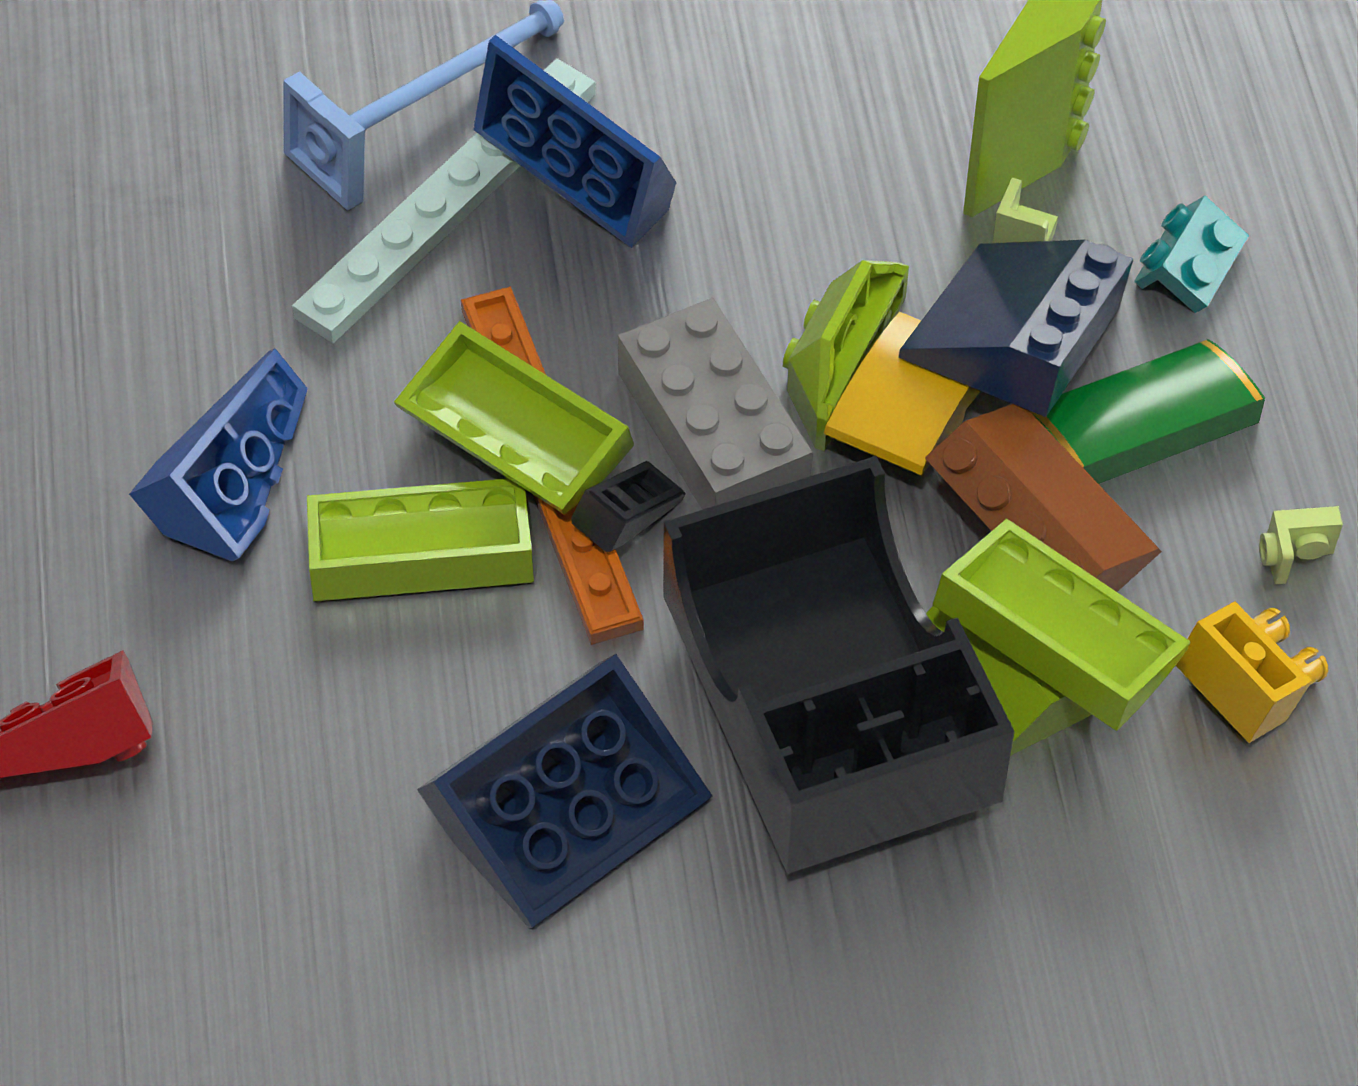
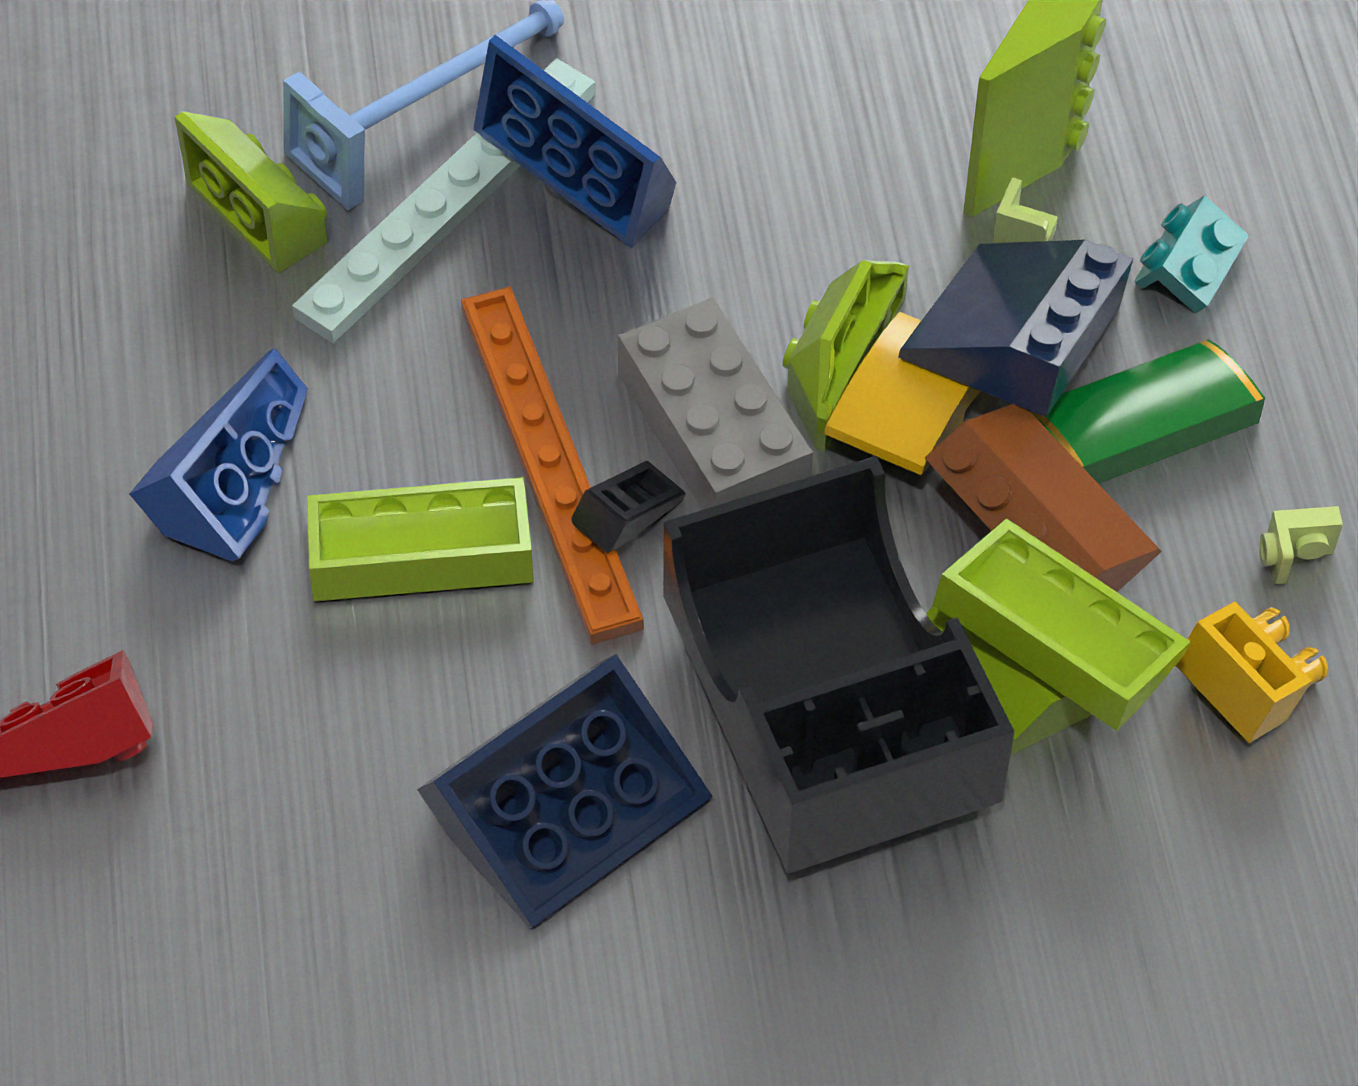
(250, 190): none -> lime slope
(515, 418): lime slope -> none

